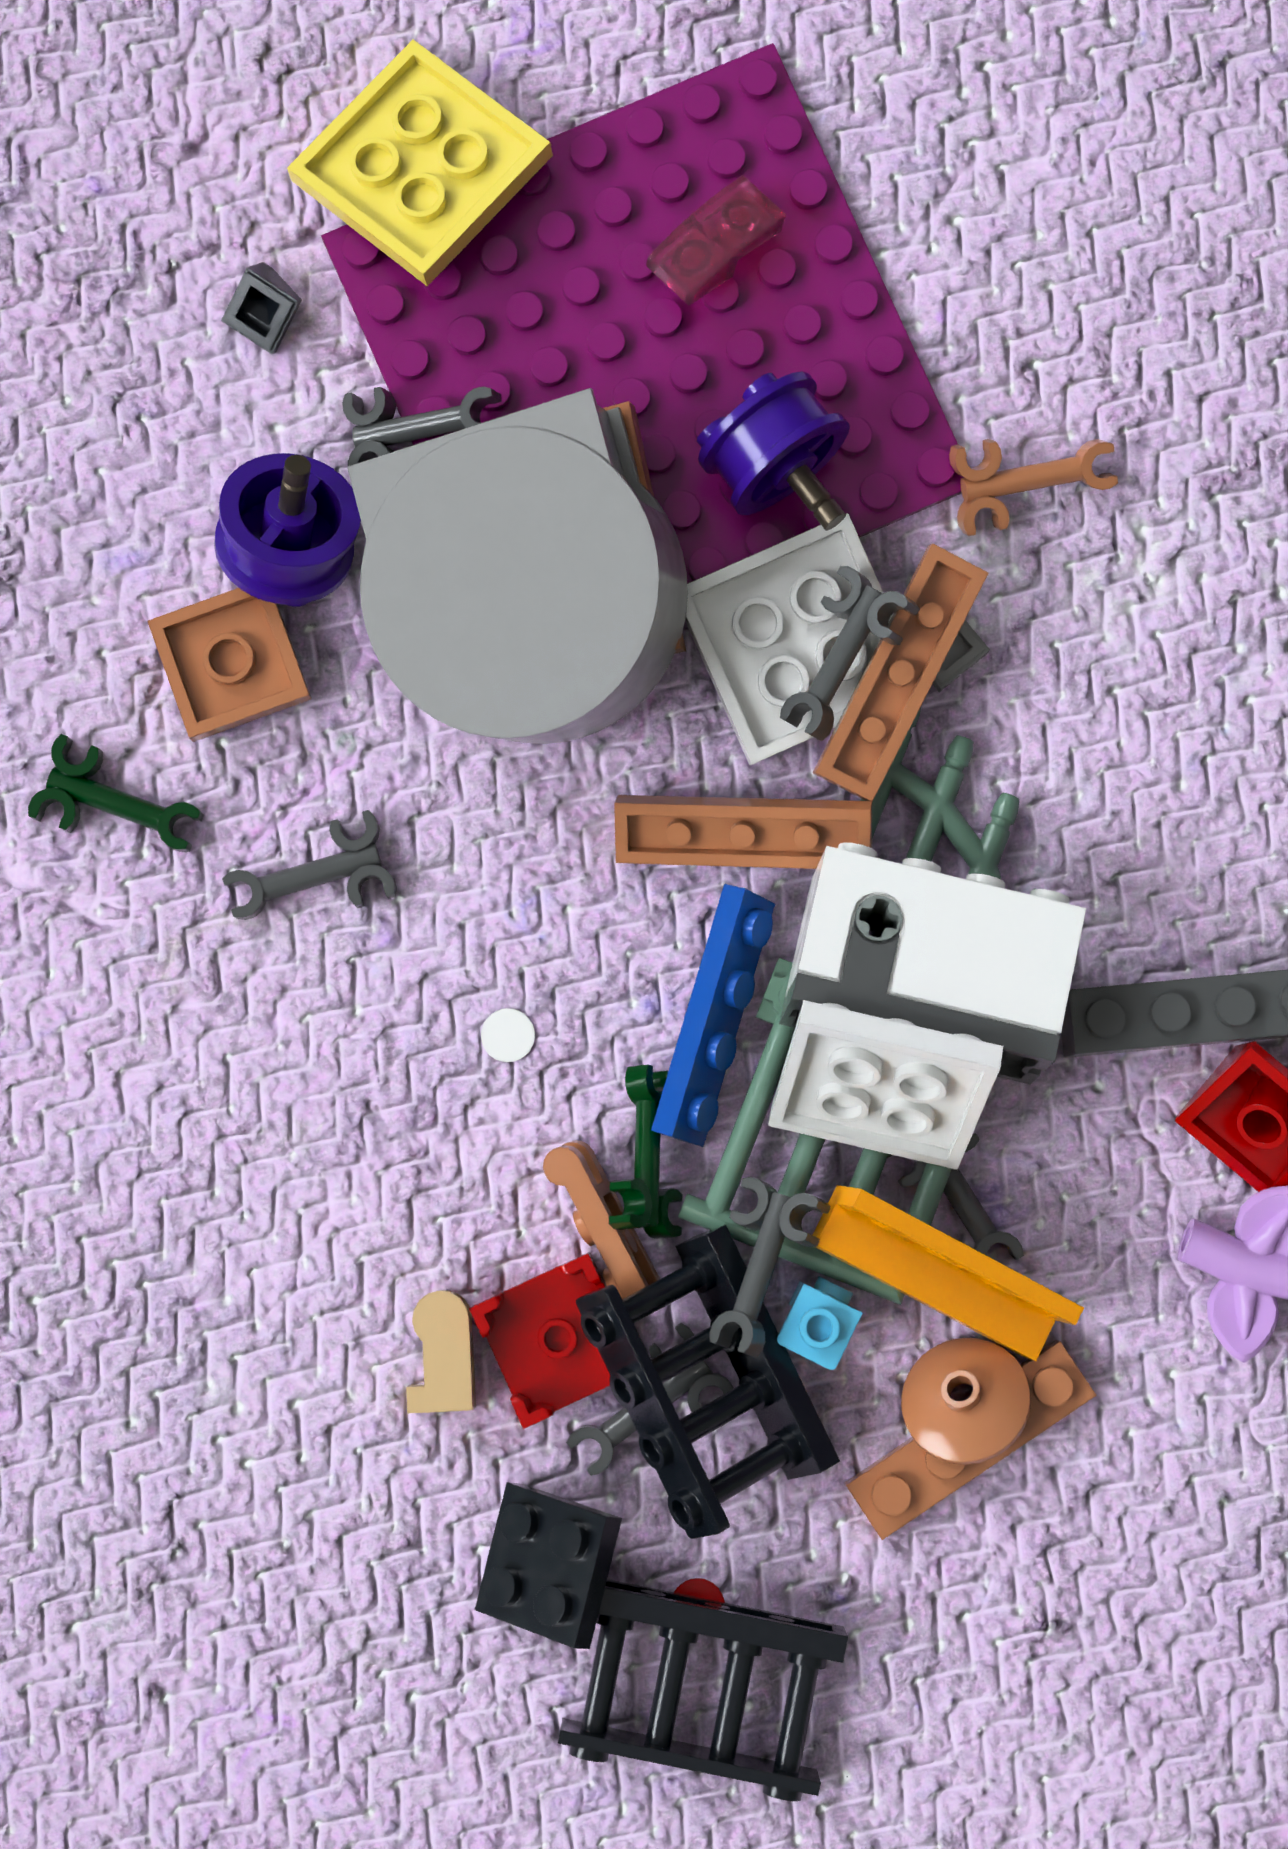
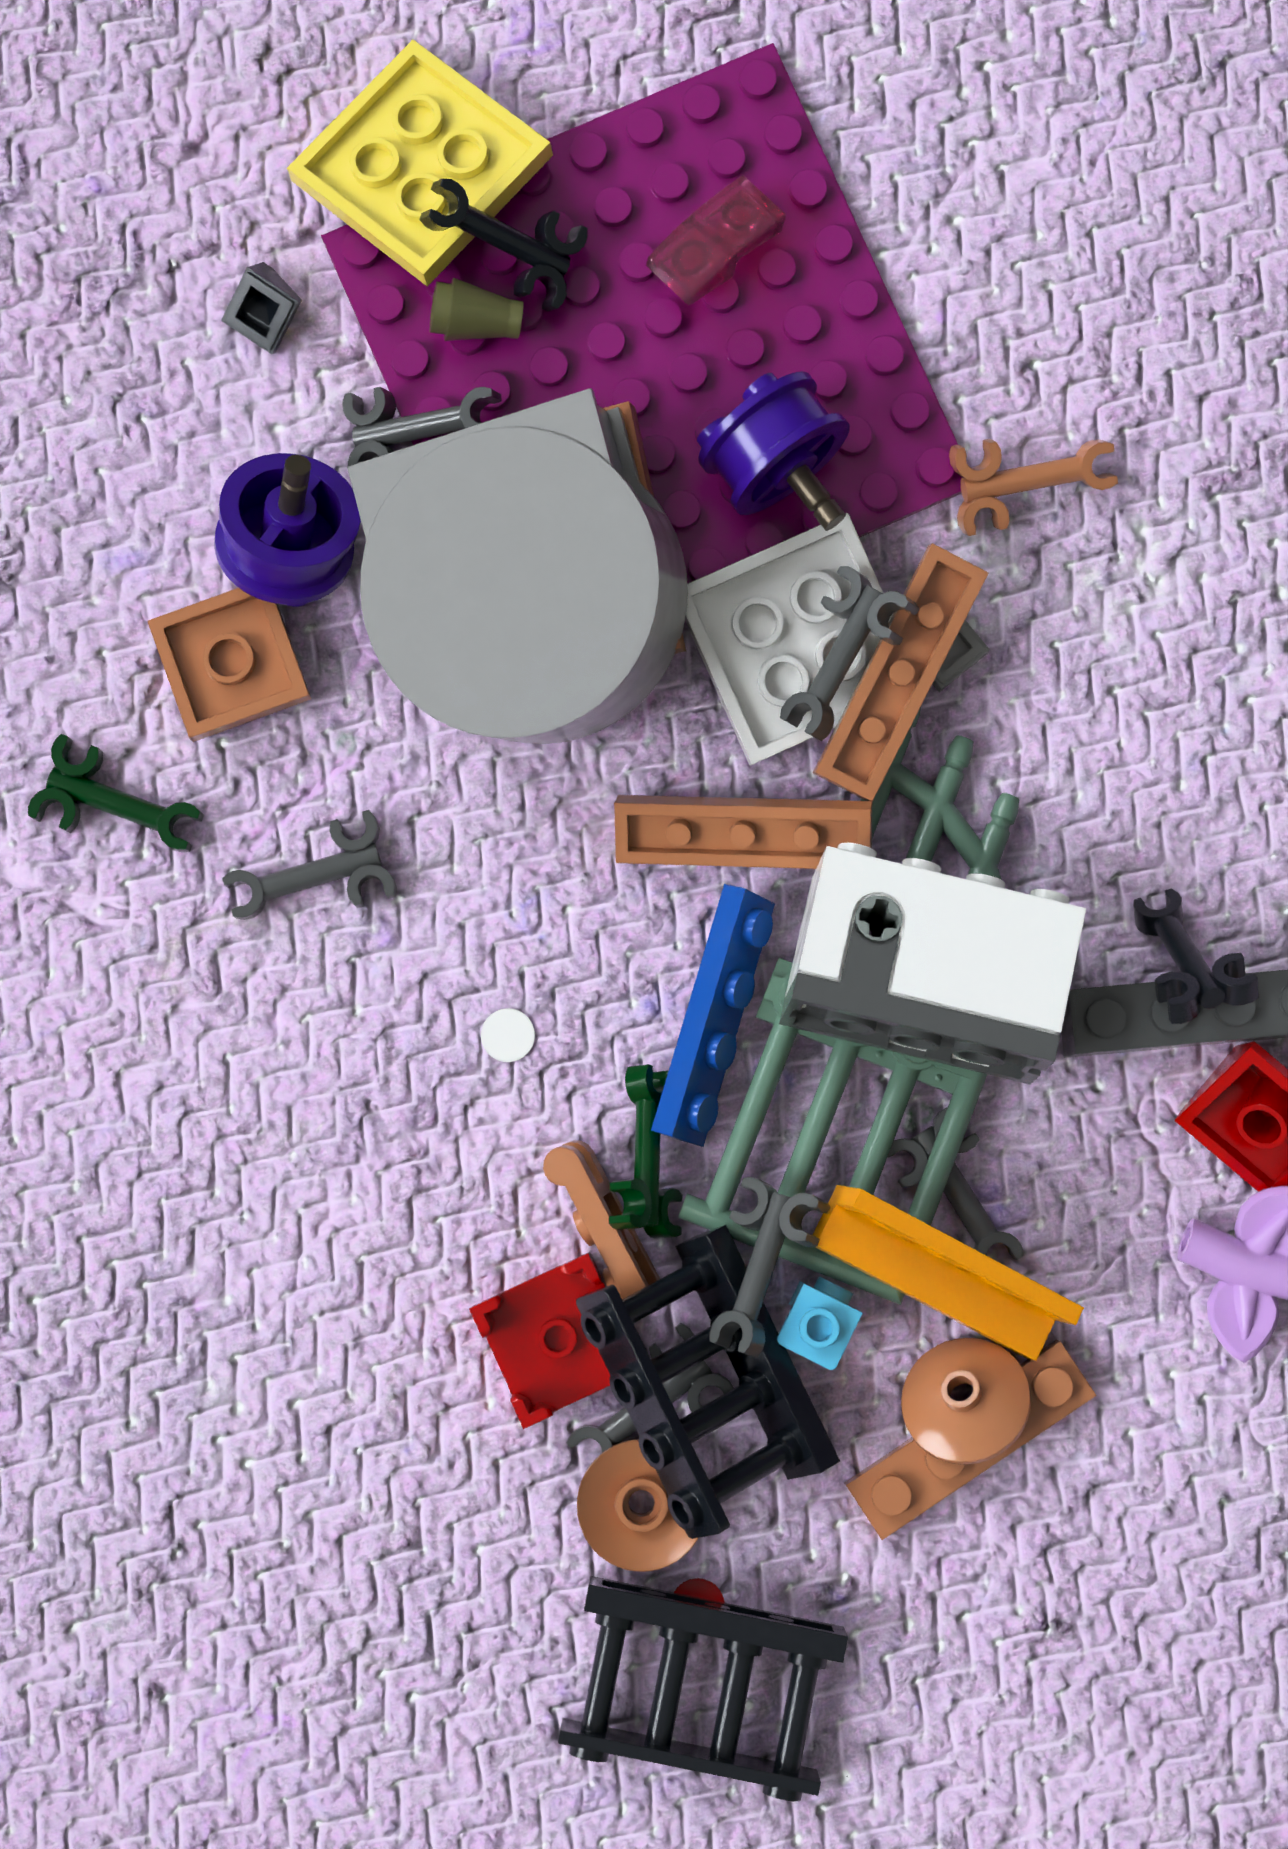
(446, 1330): tan leg -> none
(473, 313): none -> olive cone
(544, 253): none -> black bar
(548, 1565): black plate -> none
(610, 1525): none -> nougat dish
(884, 1084): white plate -> none
(1195, 981): none -> black bar

